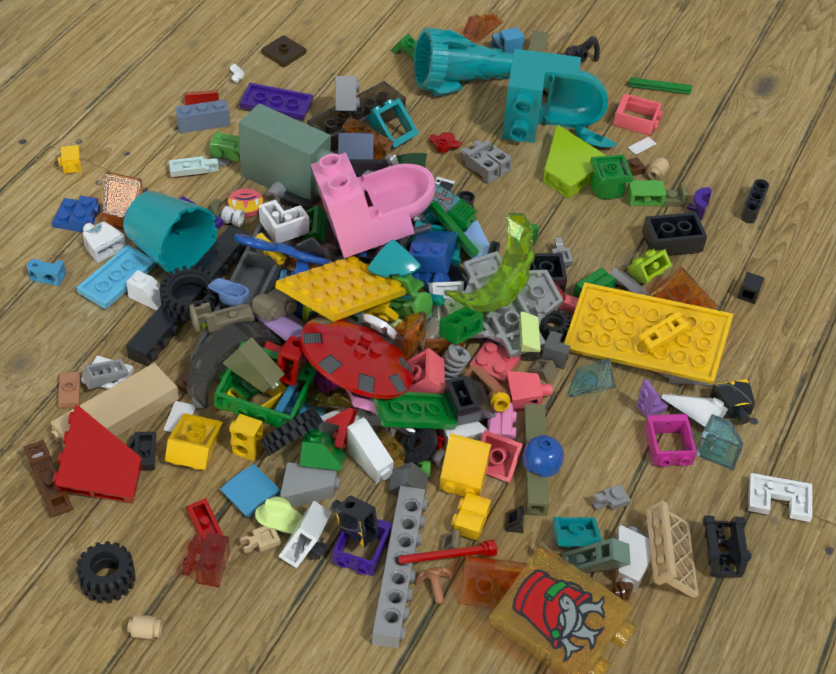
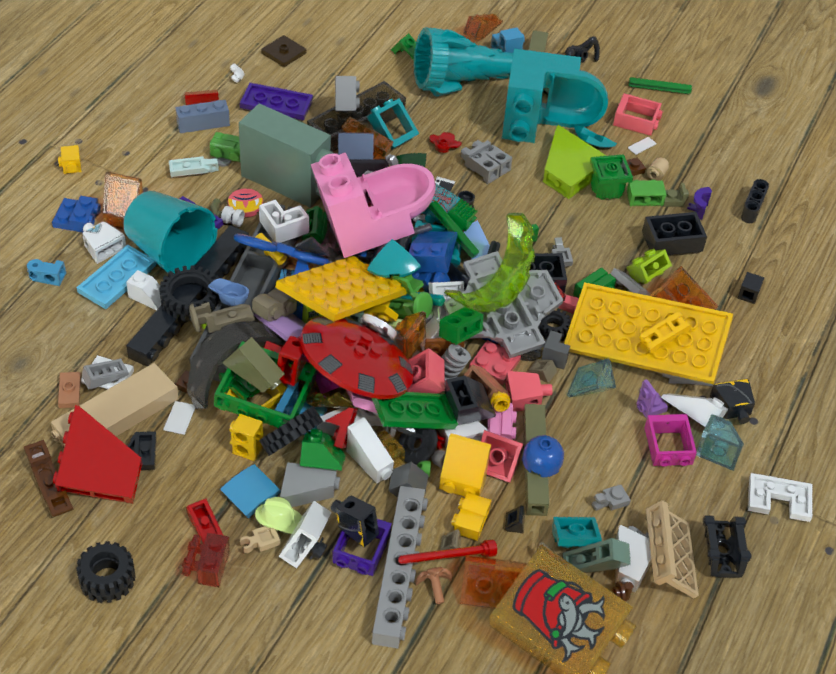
(145, 627): tan brick -> none
(193, 441): yellow slope -> none
(279, 191): piece -> none
(529, 332): yellowish green slope -> none

